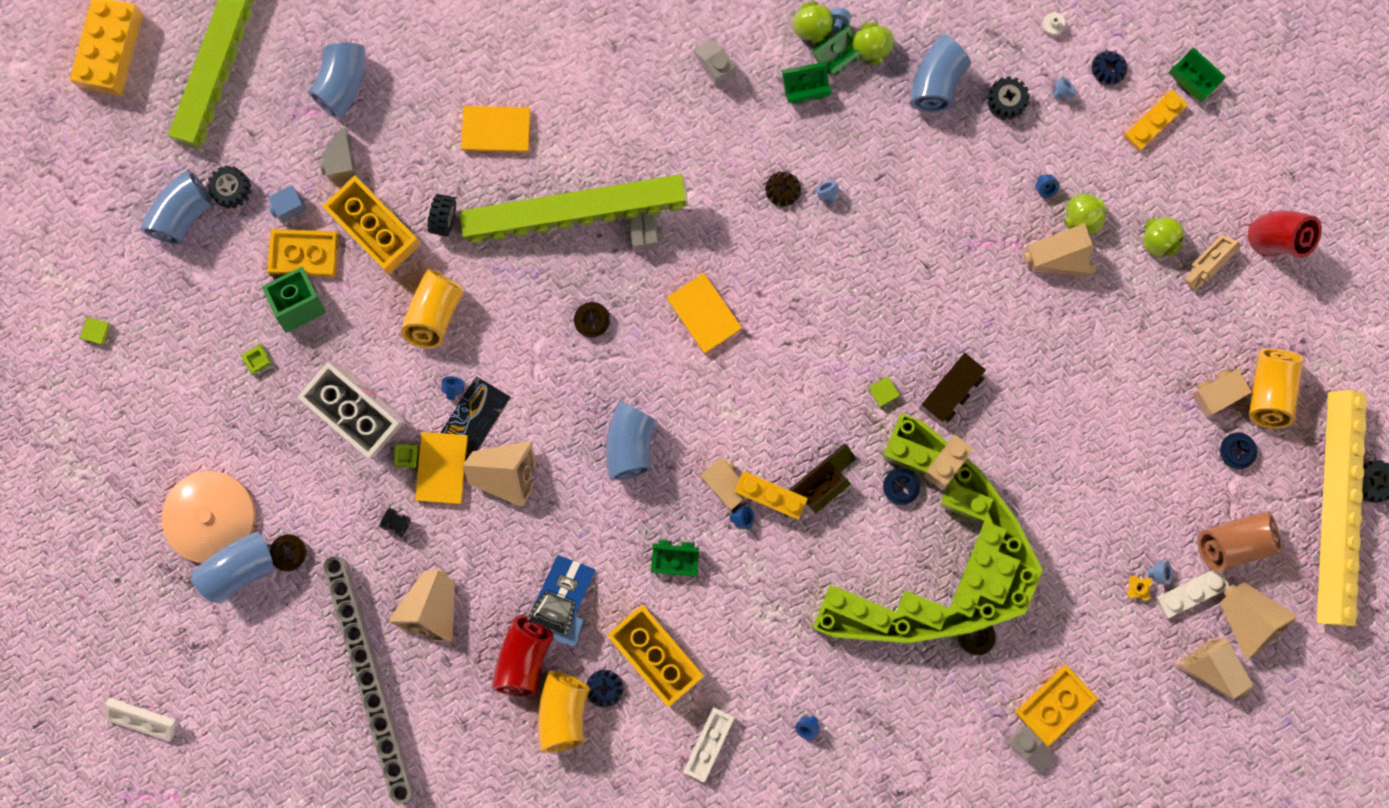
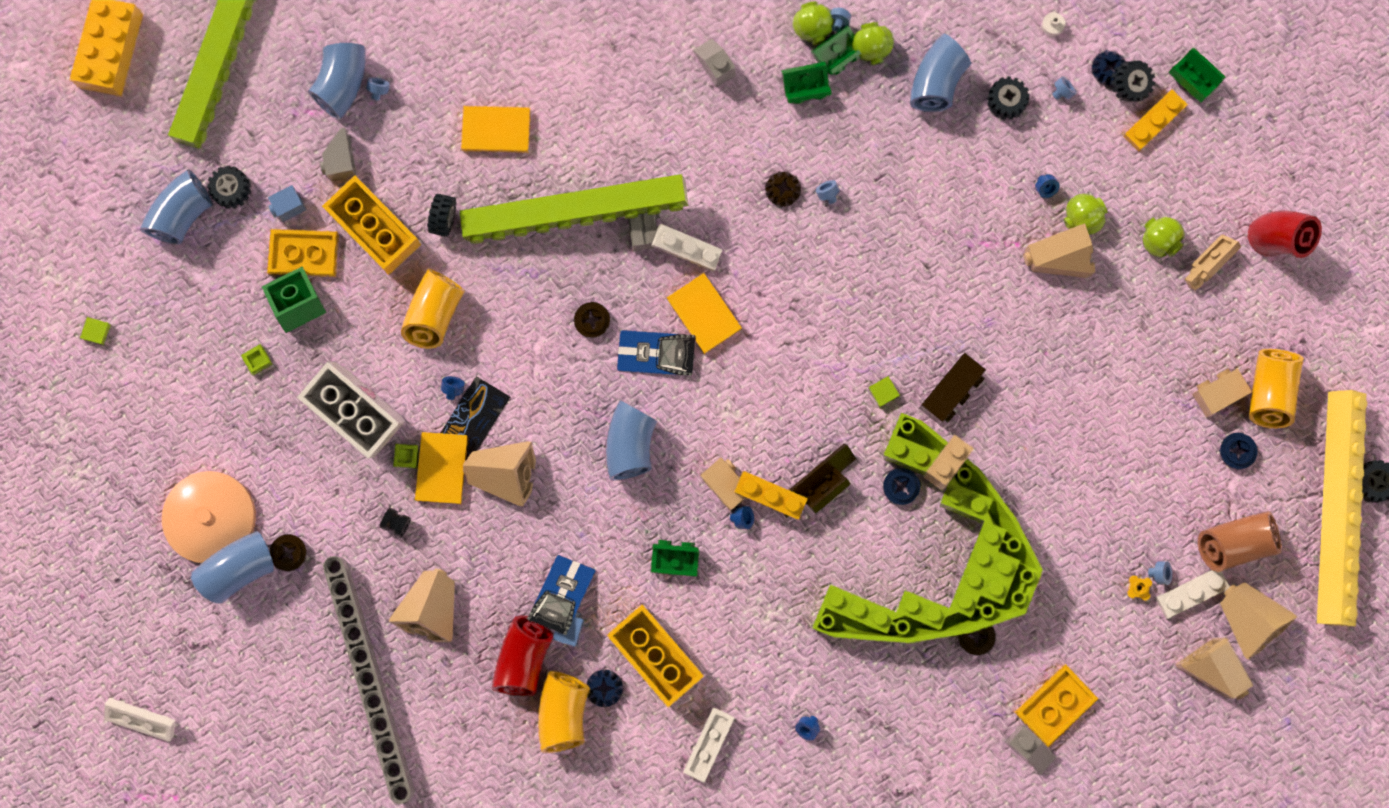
(377, 87): none -> medium blue tile
(656, 352): none -> sticker
(686, 247): none -> white plate
(1125, 77): none -> black wheel

